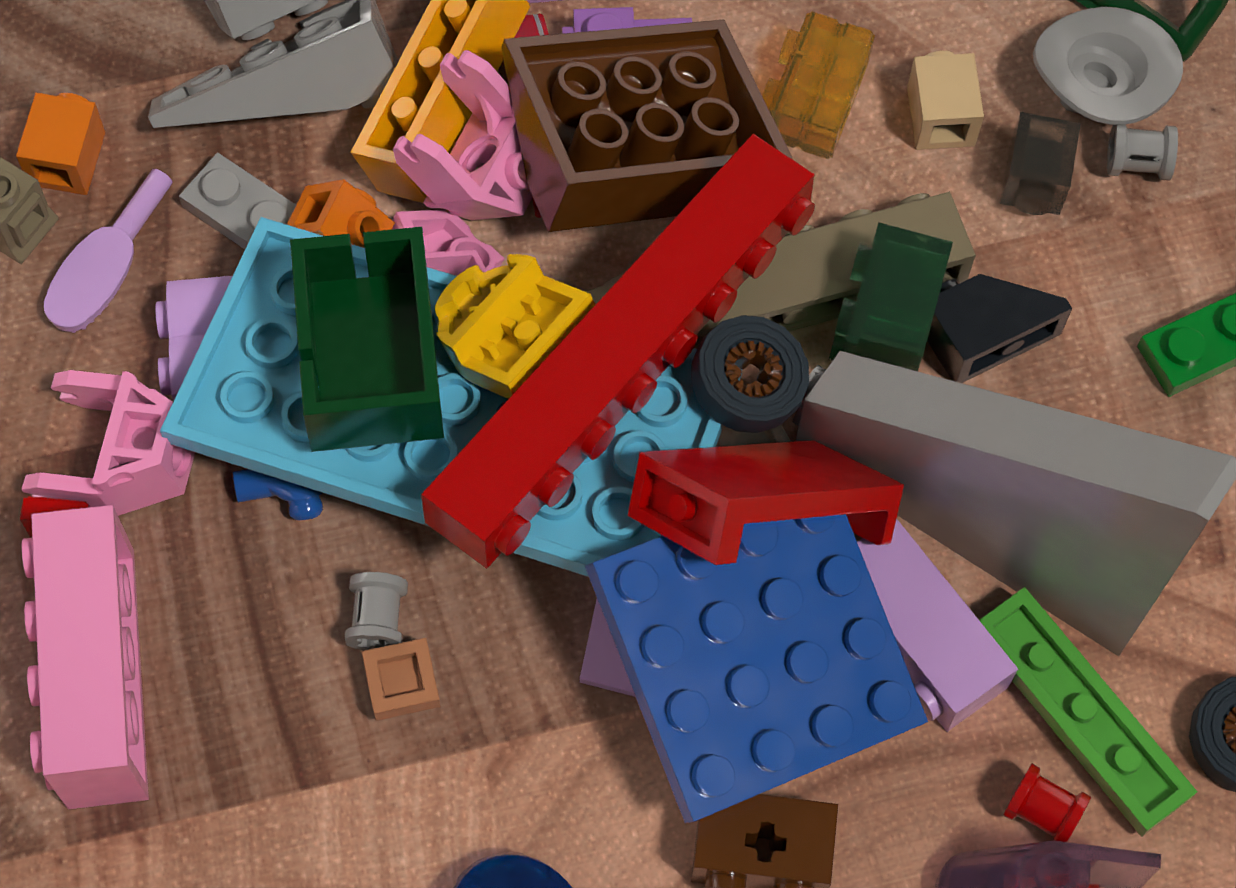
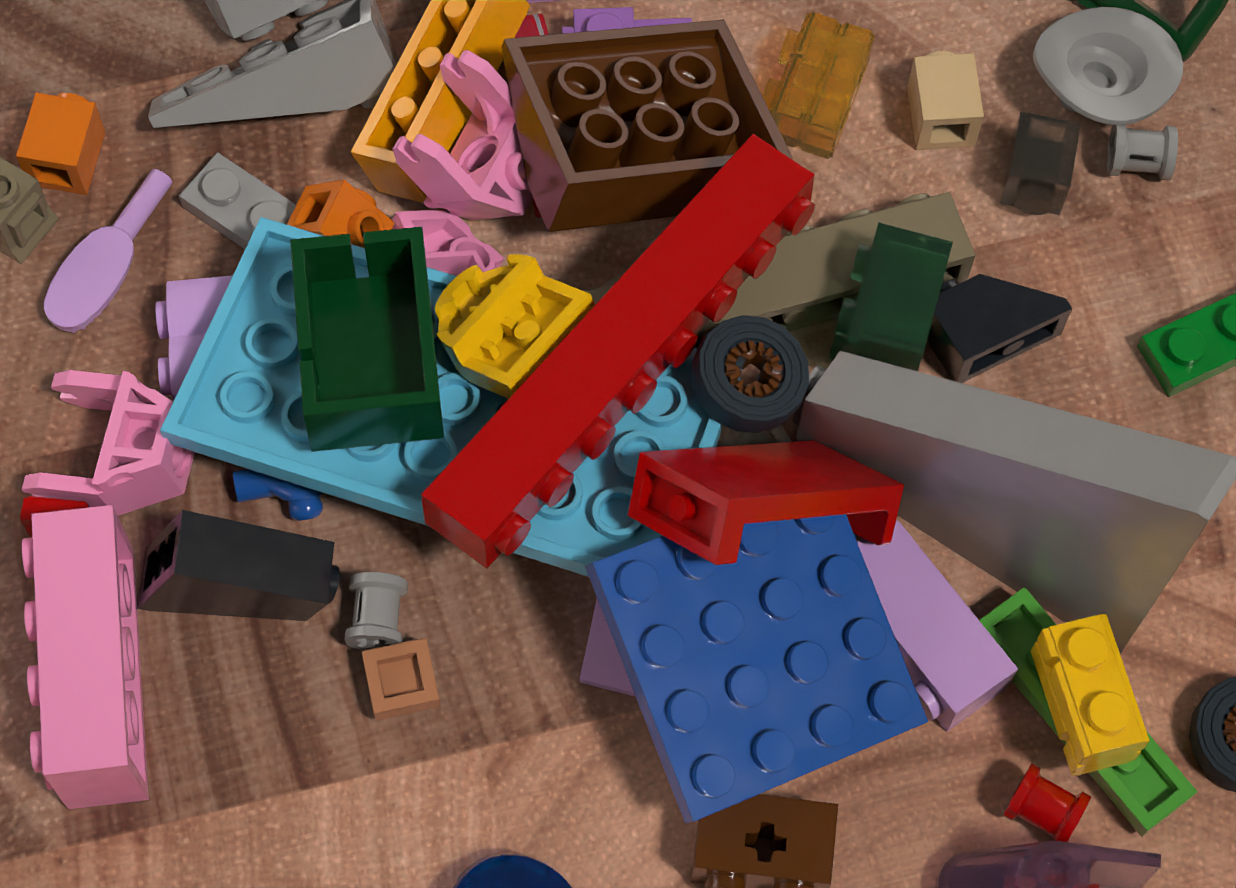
(236, 570): none -> black slope
(1089, 694): none -> yellow brick

